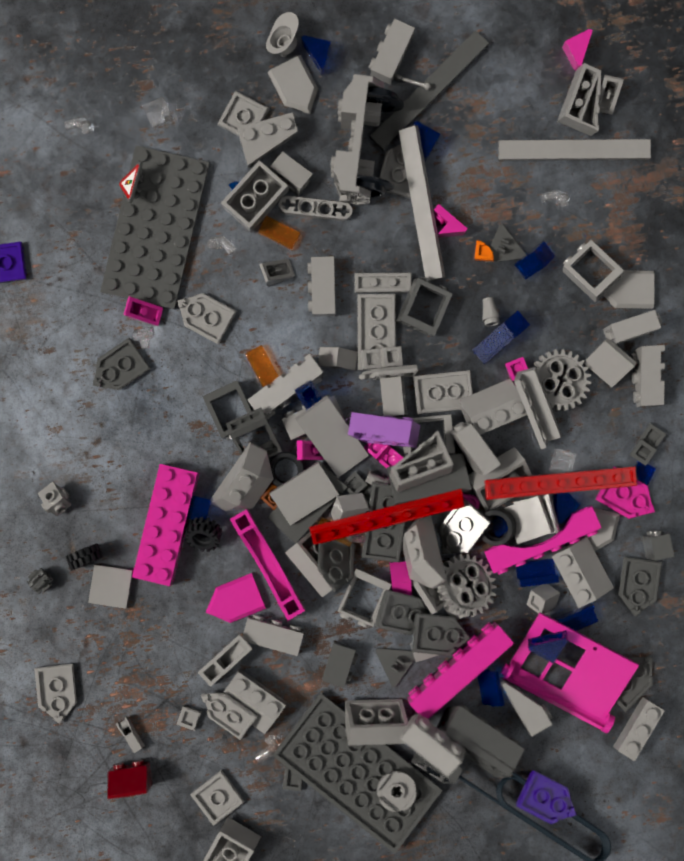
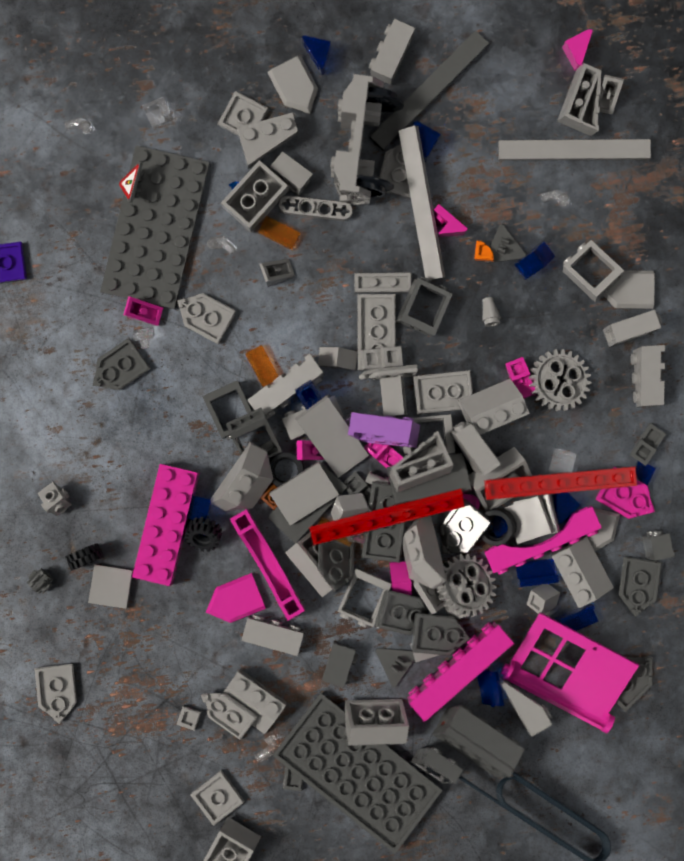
(129, 779): dark red slope -> none
(132, 737): light grey bar -> none
(225, 660): light grey slope -> none
(283, 35): light grey piece -> none
(321, 286): light grey brick -> none
(395, 779): light grey plate -> none
(427, 86): light grey hinge -> none
(433, 744): light grey slope -> none
(501, 337): clear blue slope -> none
(537, 406): light grey fence -> none
(545, 799): dark purple tile -> none
(548, 645): clear blue slope -> none
(609, 362): light grey tile -> none
(638, 729): light grey brick -> none

